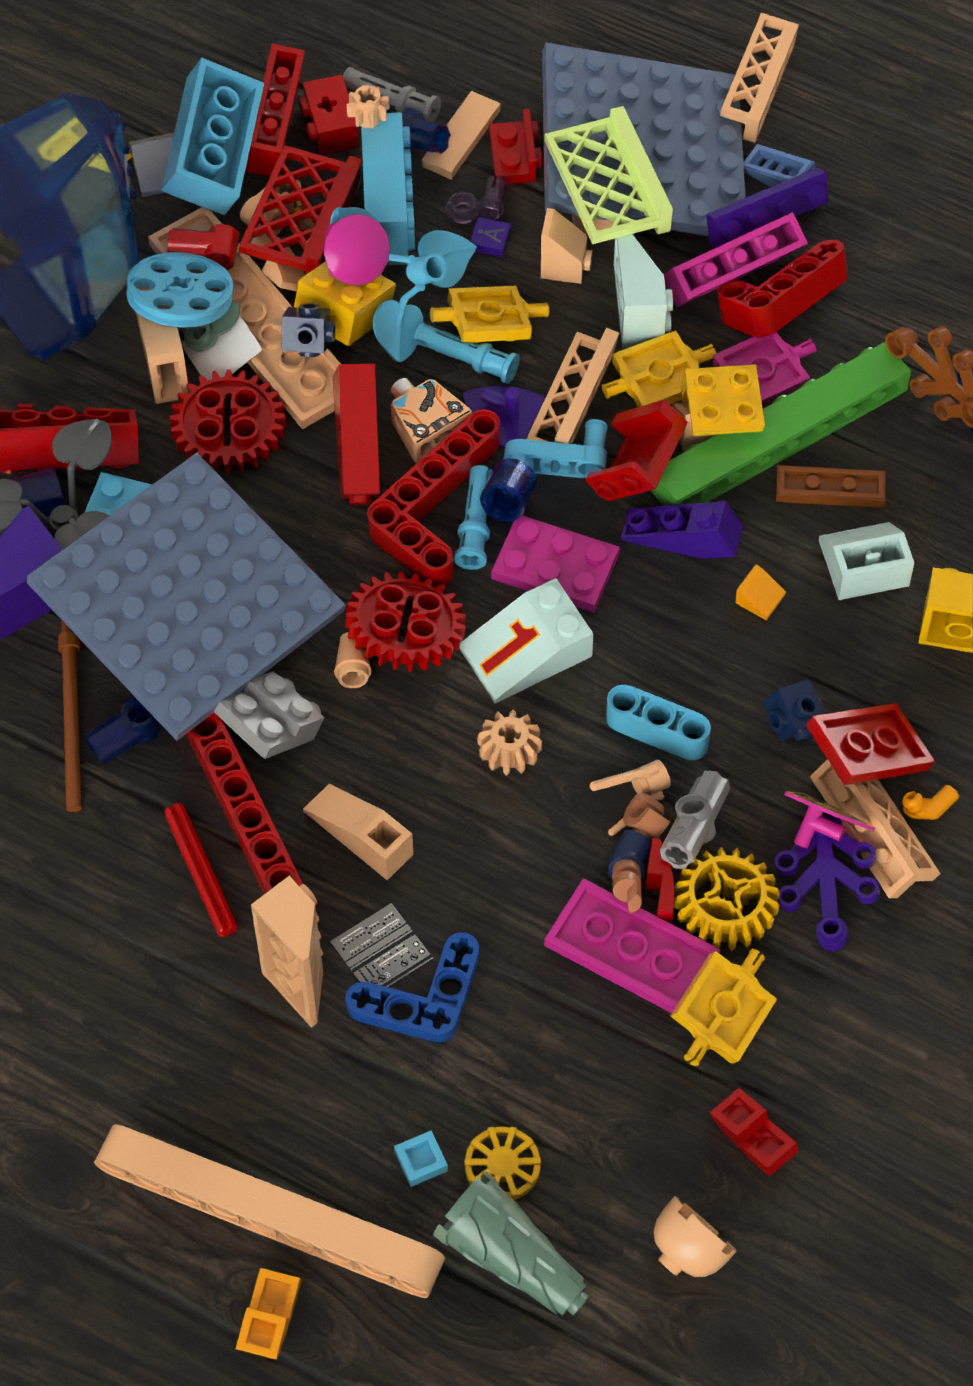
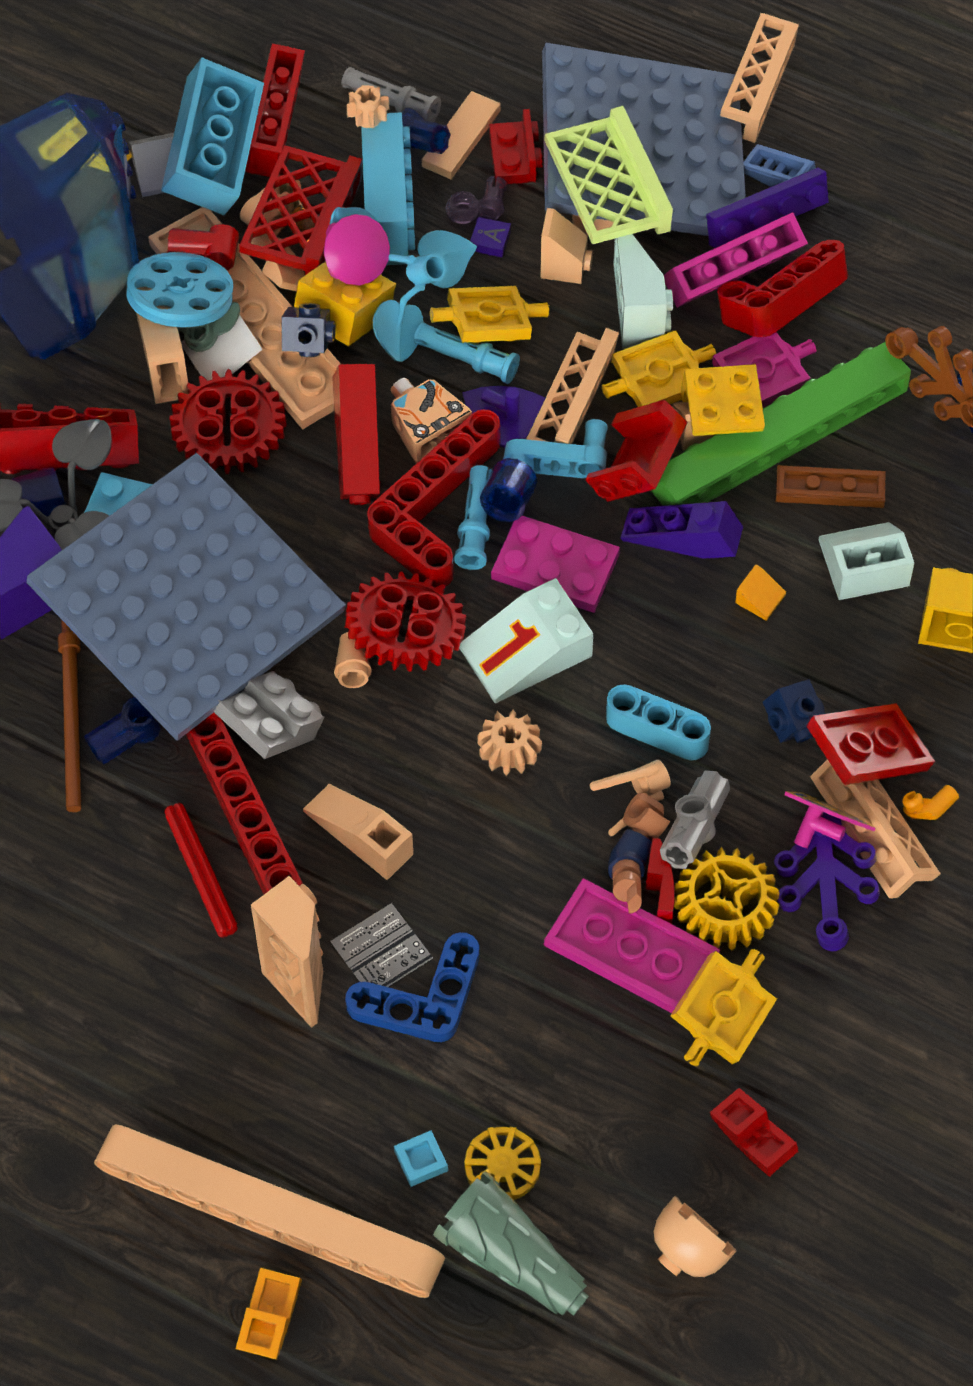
(327, 111): red brick -> none

